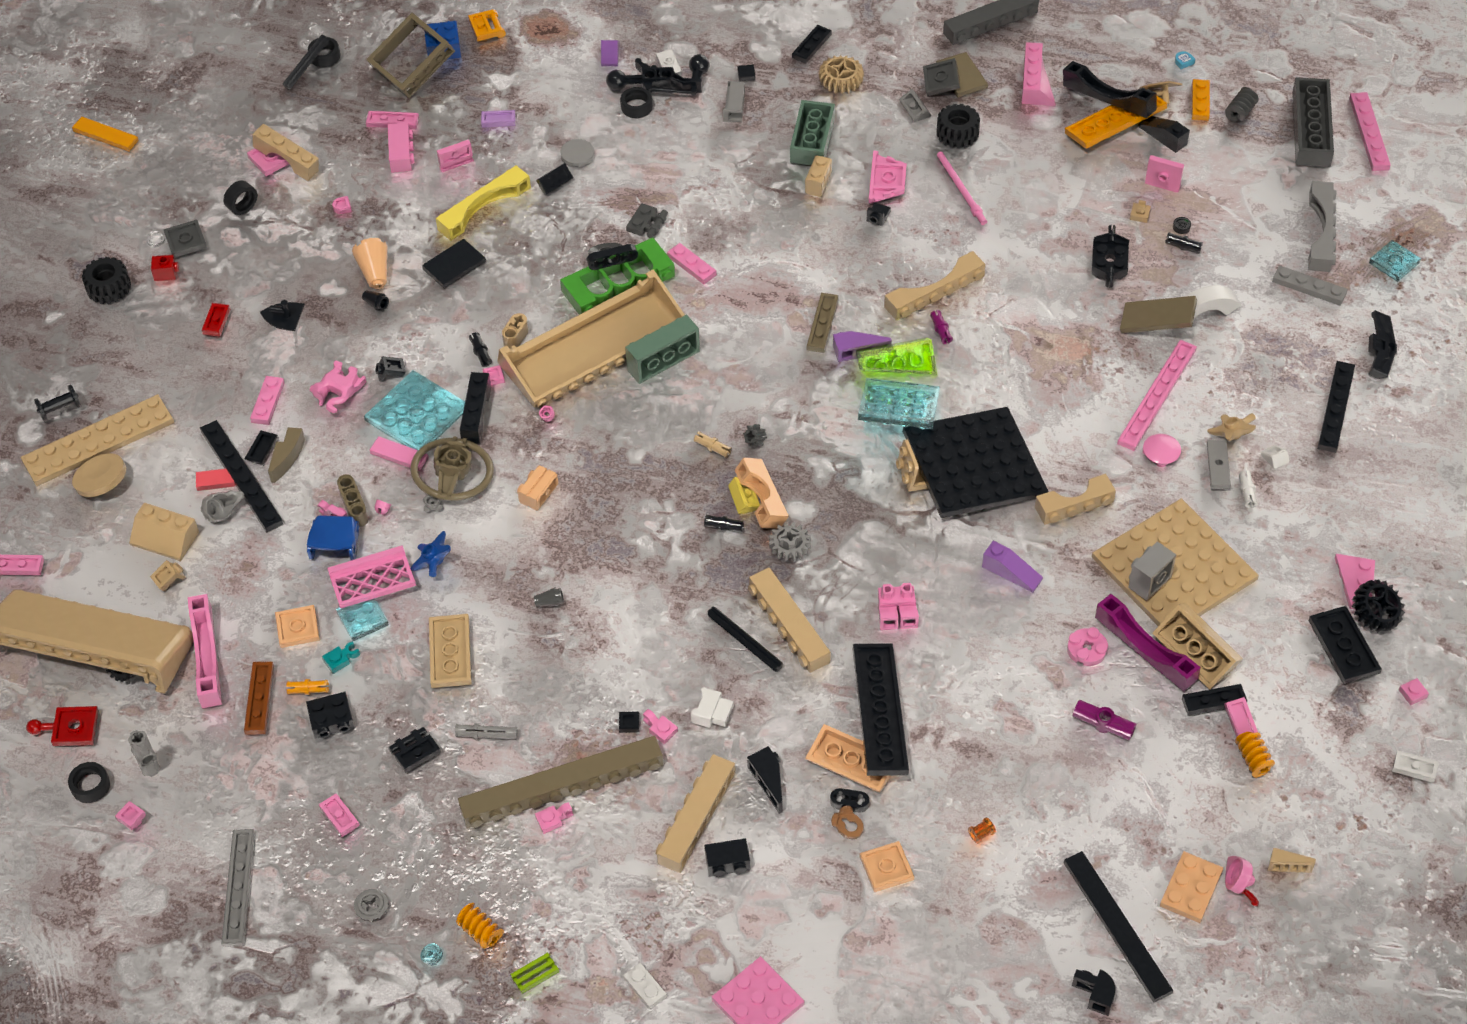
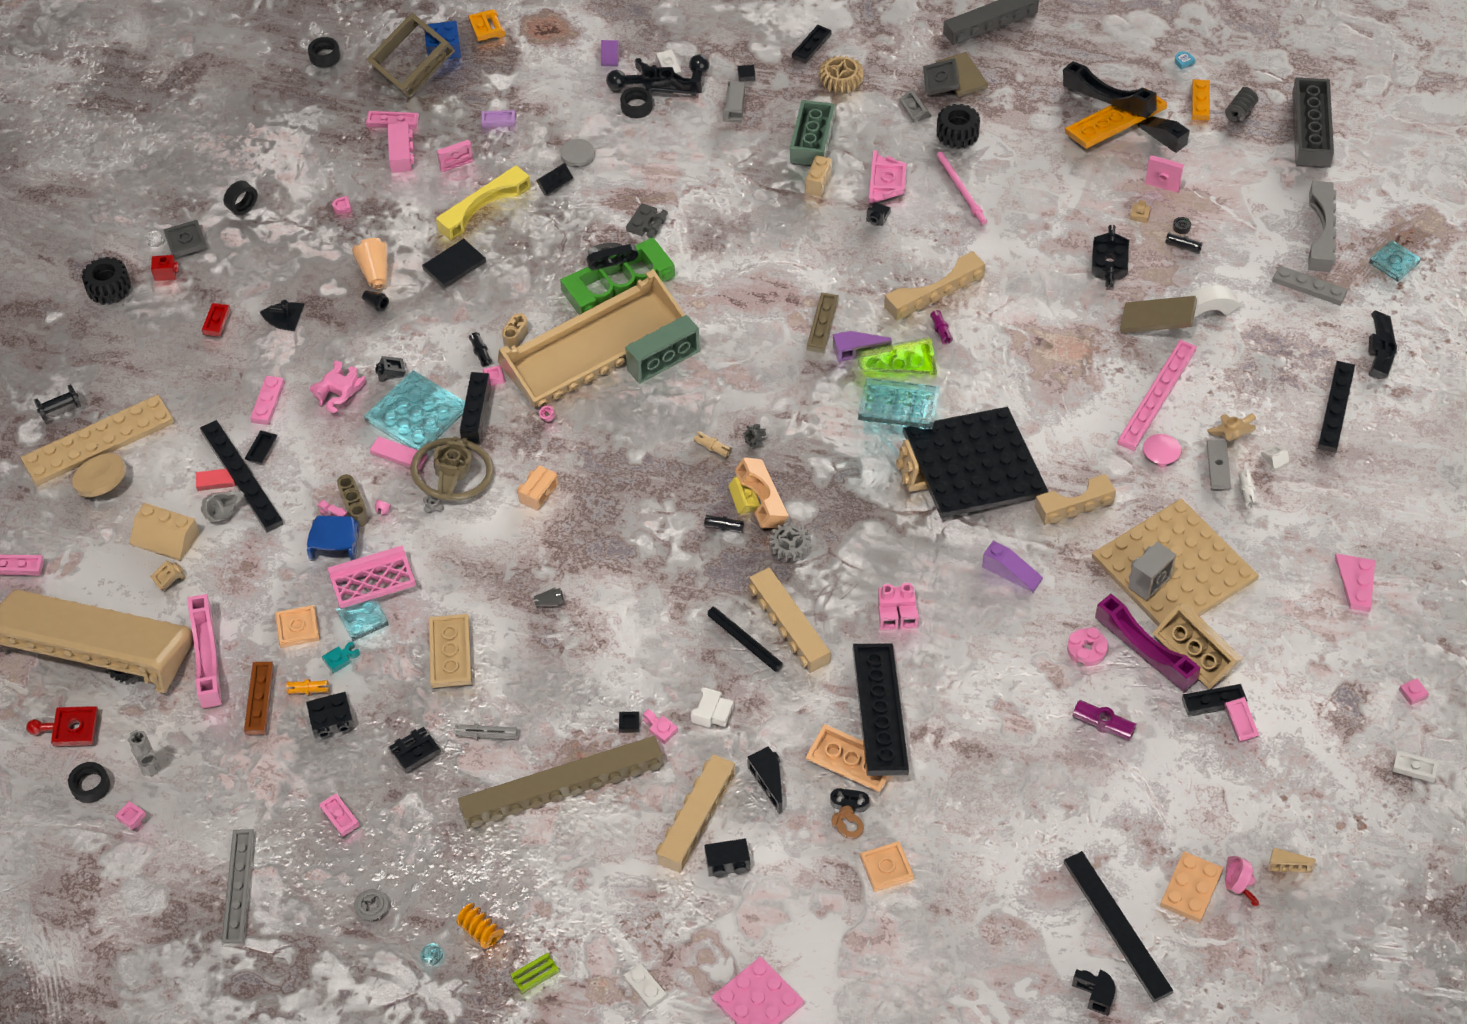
(105, 134): light orange tile -> none
(267, 163): bright pink plate -> none
(286, 453): dark tan slope -> none
(301, 161): tan arch -> none
(305, 62): black axle -> none
(432, 555): blue animal -> none
(551, 818): bright pink plate -> none
(691, 263): bright pink plate -> none
(981, 830): clear orange bush -> none
(1035, 80): bright pink wedge -> none
(1164, 92): tan shield -> none
(1254, 753): light orange piece -> none
(1344, 644): black plate -> none
(1369, 131): bright pink plate -> none
(1373, 608): black gear -> none

